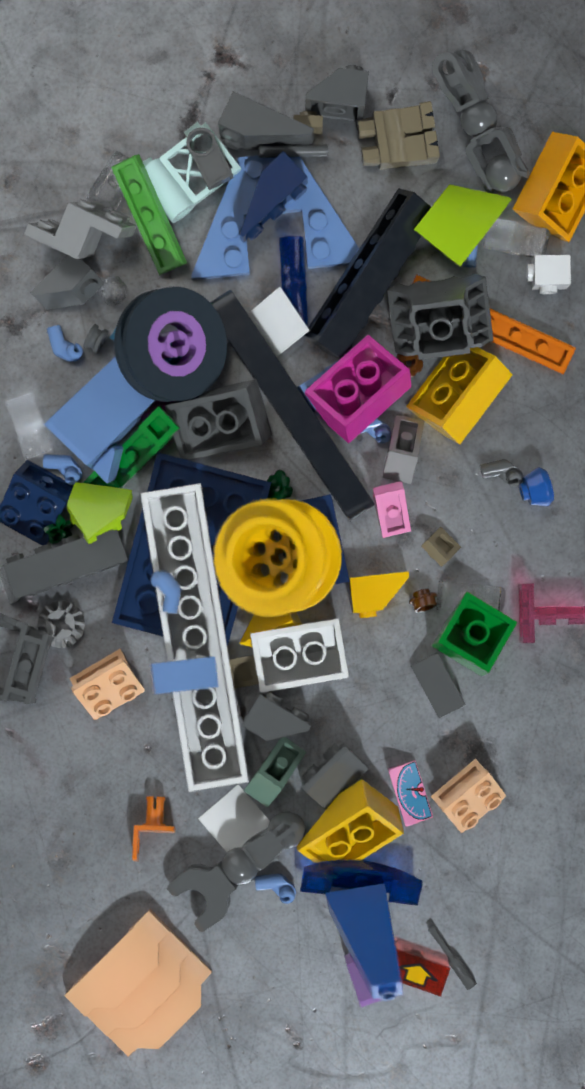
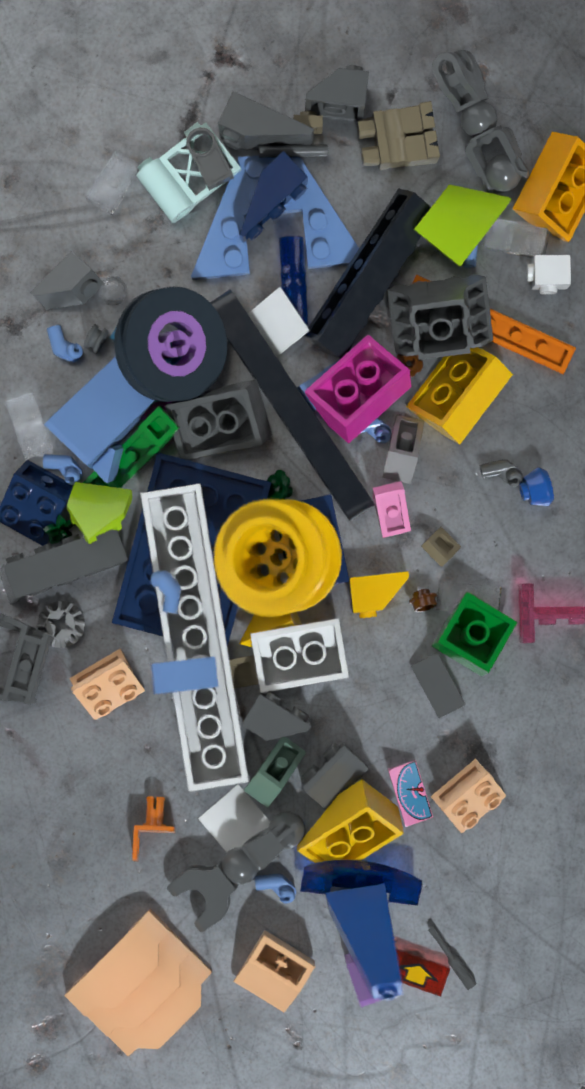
(81, 228): light grey bracket -> none
(149, 214): bright green tile -> none
(275, 971): none -> light nougat slope

